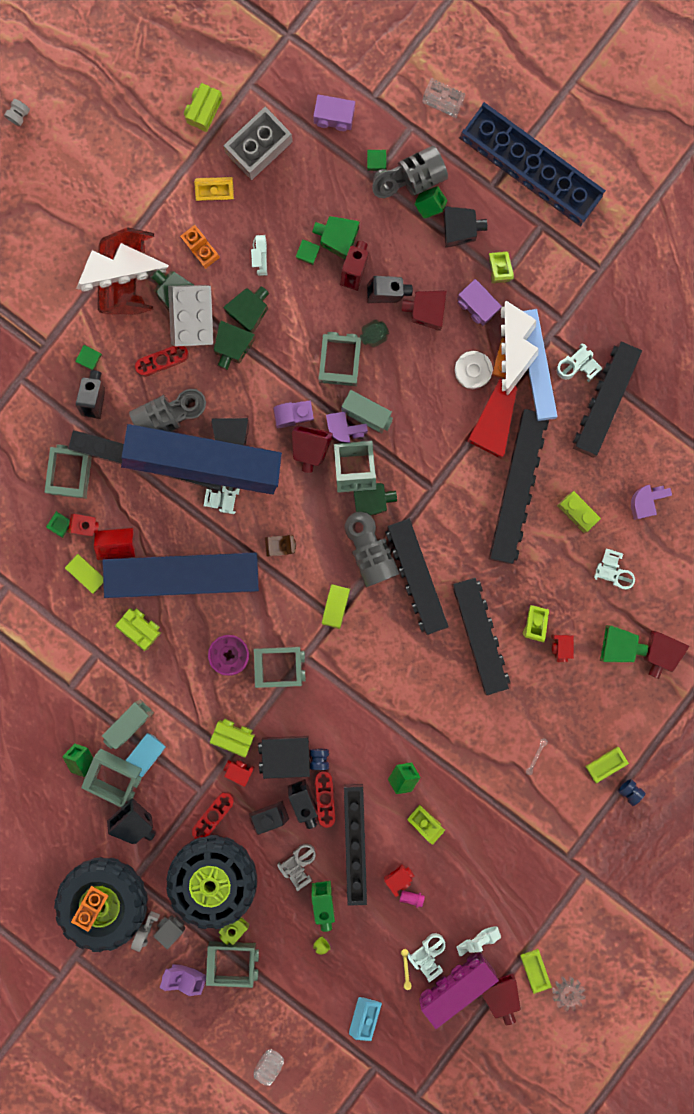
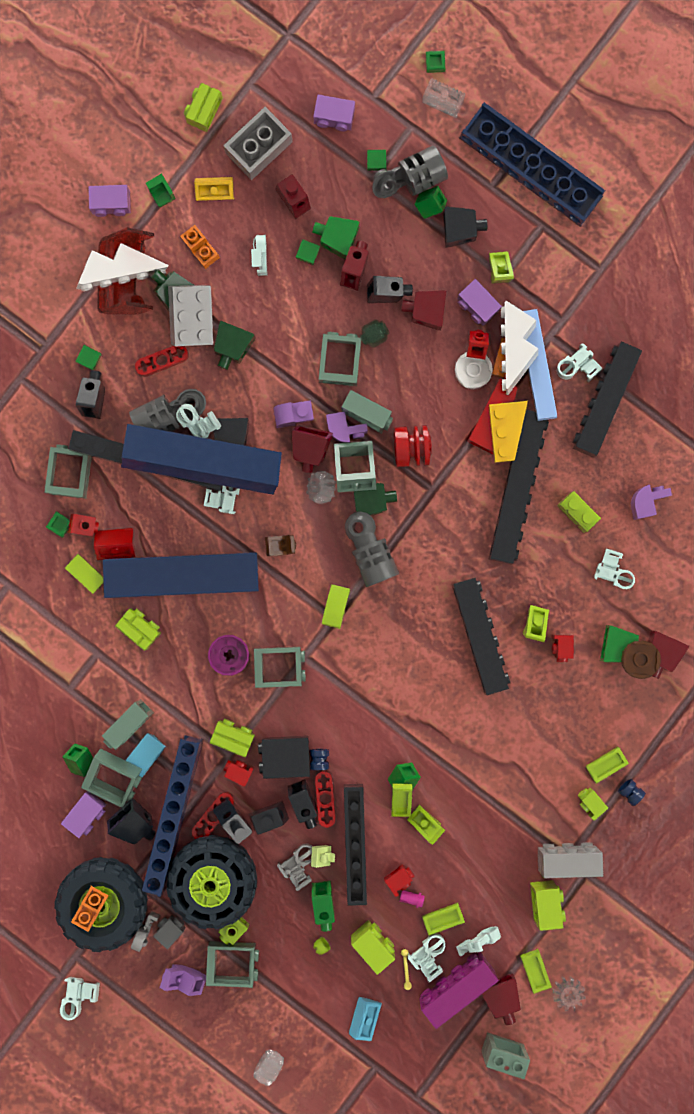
(17, 112): light grey wheel -> none
(76, 994): none -> light aqua piece
(83, 814): none -> medium lavender brick
(109, 200): none -> medium lavender brick
(160, 190): none -> green panel
(172, 814): none -> dark blue tile
(198, 427): none -> light aqua piece
(235, 824): none -> black torso
(248, 308): dark green torso -> none
(293, 194): none -> dark red torso
(321, 487): none -> clear gear
(322, 856): none -> yellowish green tile
(373, 947): none -> lime brick
(401, 800): none -> lime tile
(412, 446): none -> red wheel
(417, 576): black brick -> none
(435, 61): none -> green tile
(443, 919): none -> lime tile
(478, 339): none -> red brick
(505, 1052): none -> sand green window
(506, 427): none -> yellow wing
(543, 742): clear hinge -> none
(547, 905): none -> lime brick
(570, 861): none -> light grey brick
(592, 803): none -> lime brick
(640, 659): none -> reddish brown tile

